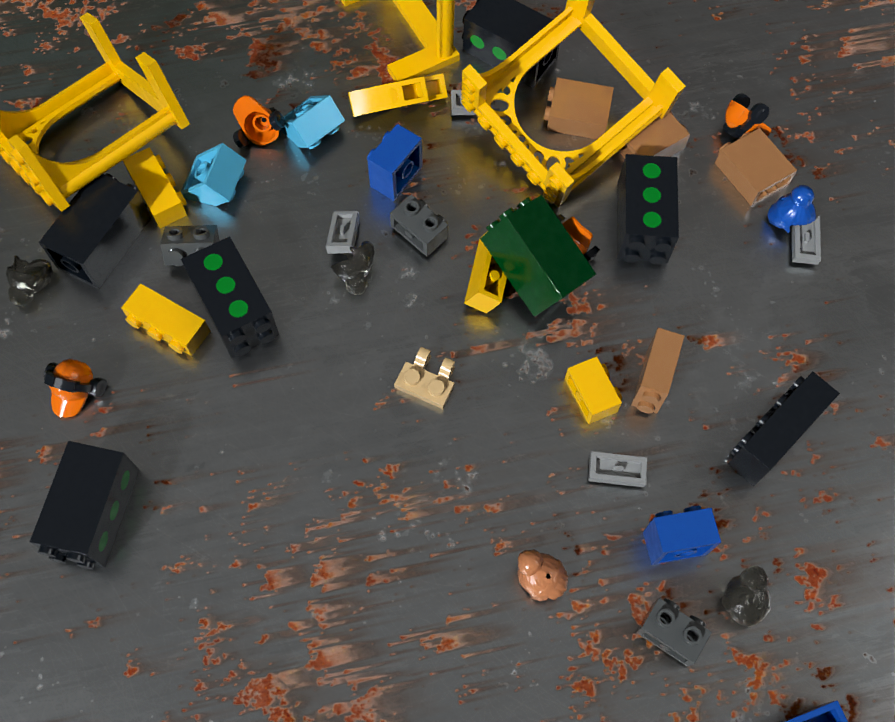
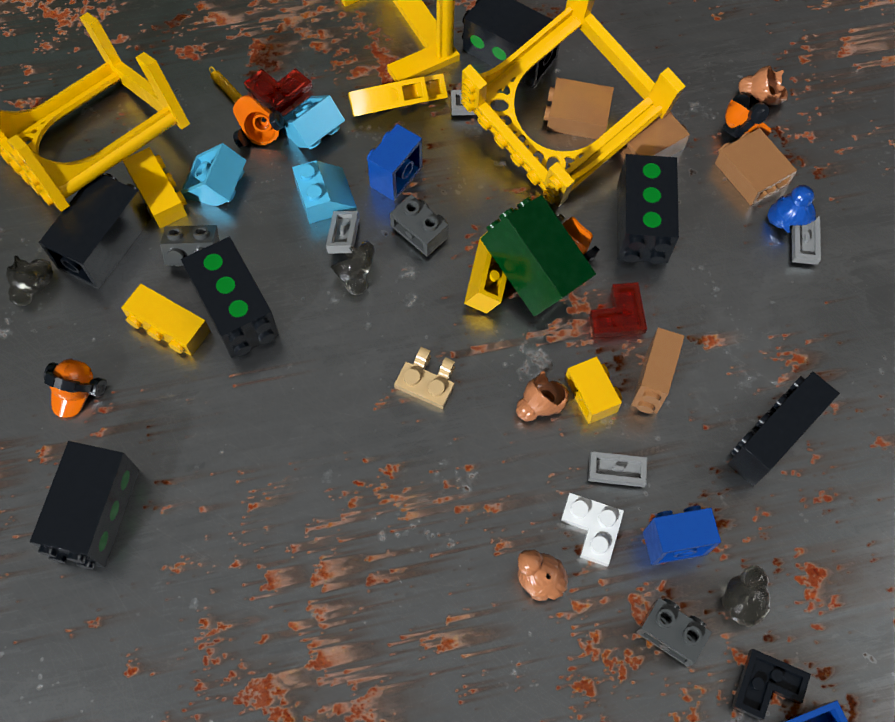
(225, 85): none -> yellow piece
(280, 93): none -> clear red plate
(323, 190): none -> medium azure slope
(542, 398): none -> nougat piece
(601, 525): none -> white plate
(625, 317): none -> clear red plate
(765, 86): none -> nougat piece
(765, 676): none -> black plate

